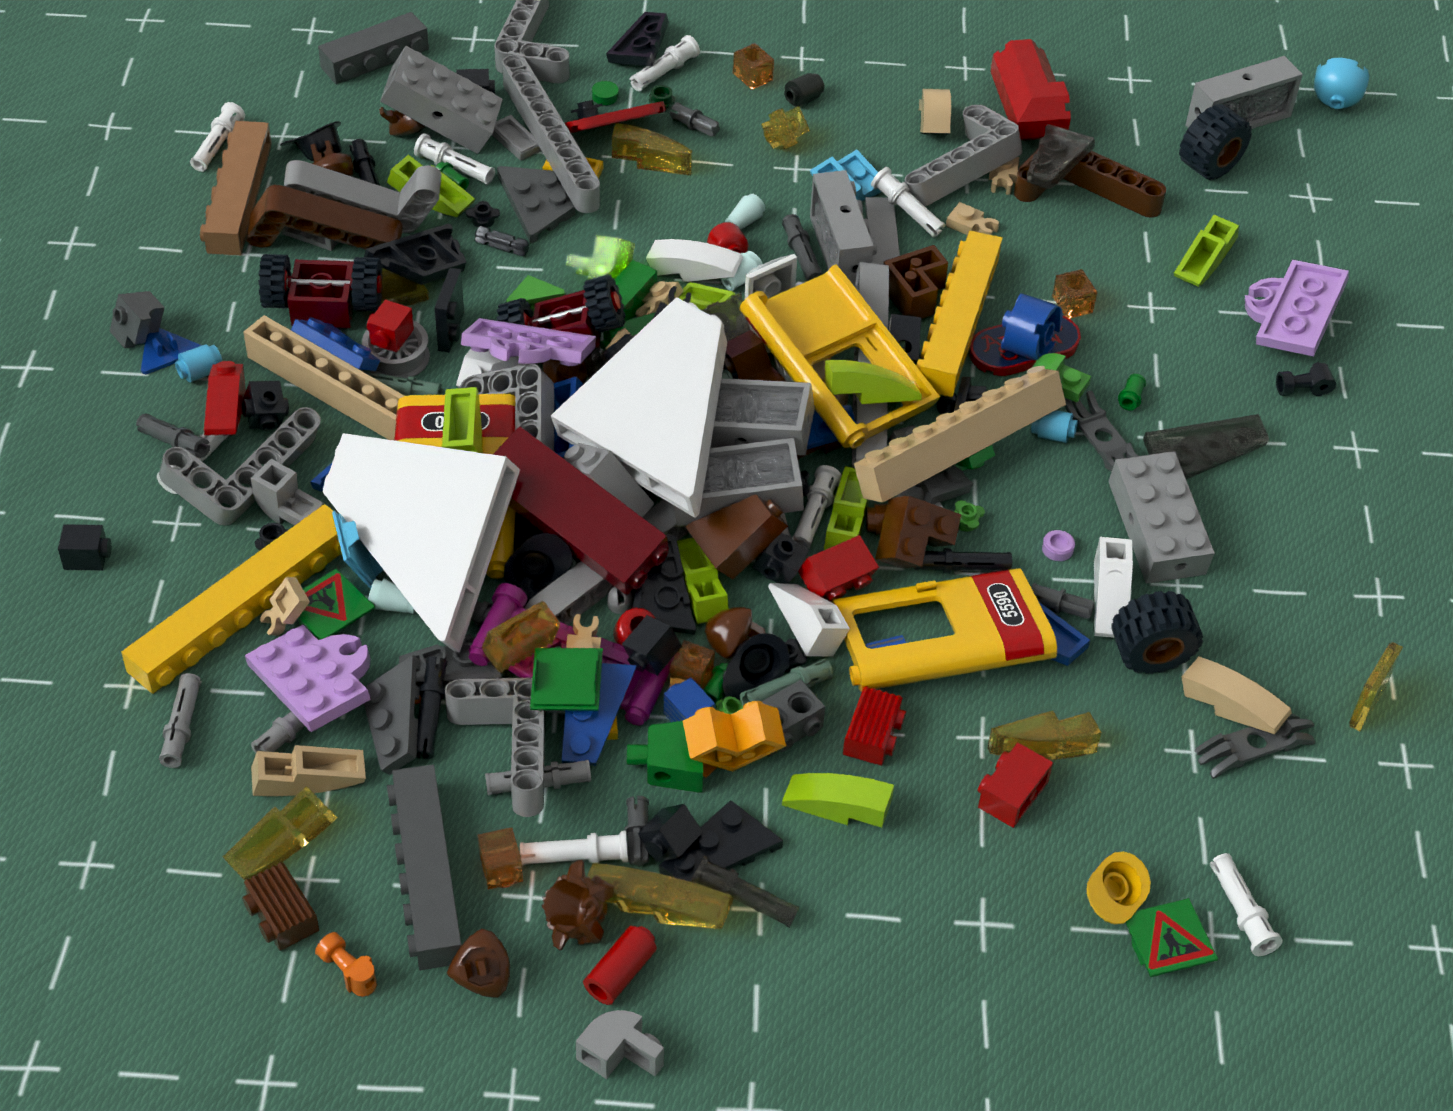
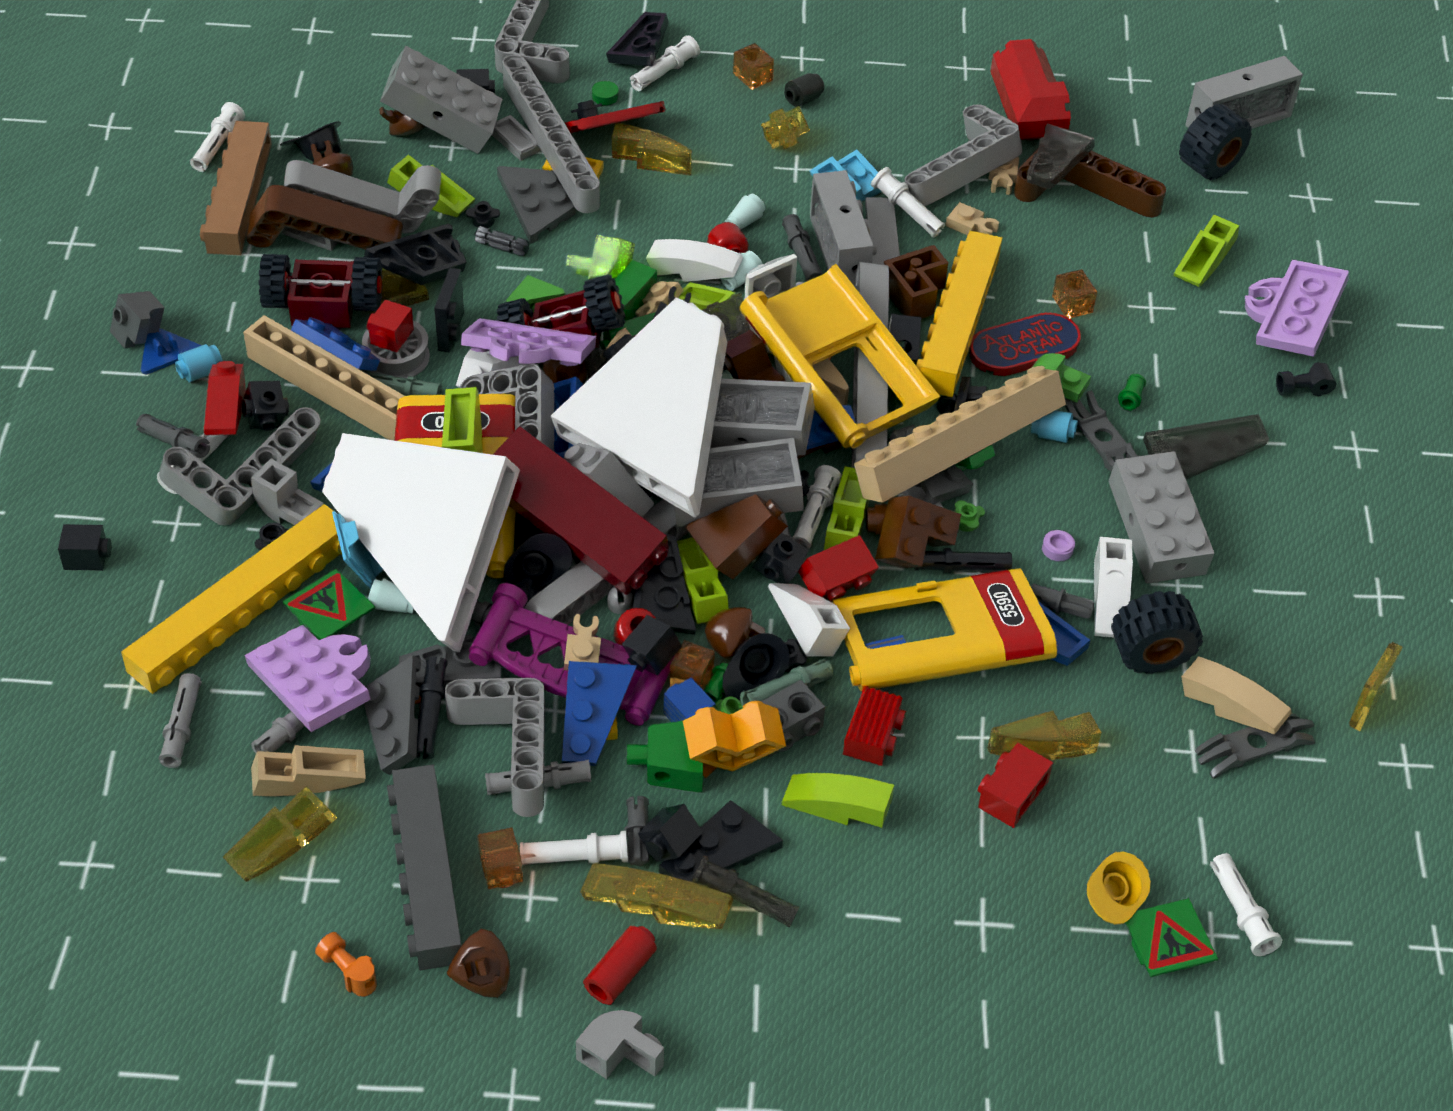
(280, 906): reddish brown brick -> none
(287, 604): tan plate -> none
(363, 161): black pin -> none
(372, 47): dark grey brick -> none
(443, 152): white pin -> none
(447, 169): green pin -> none
(520, 636): clear yellow brick -> none
(566, 679): green piece -> none
(577, 906): reddish brown hair -> none
(662, 93): dark green plate -> none
(695, 119): dark grey axle -> none
(868, 382): lime slope -> none
(935, 110): tan brick -> none
(1031, 327): blue brick -> none
(1340, 83): medium azure cylinder -> none

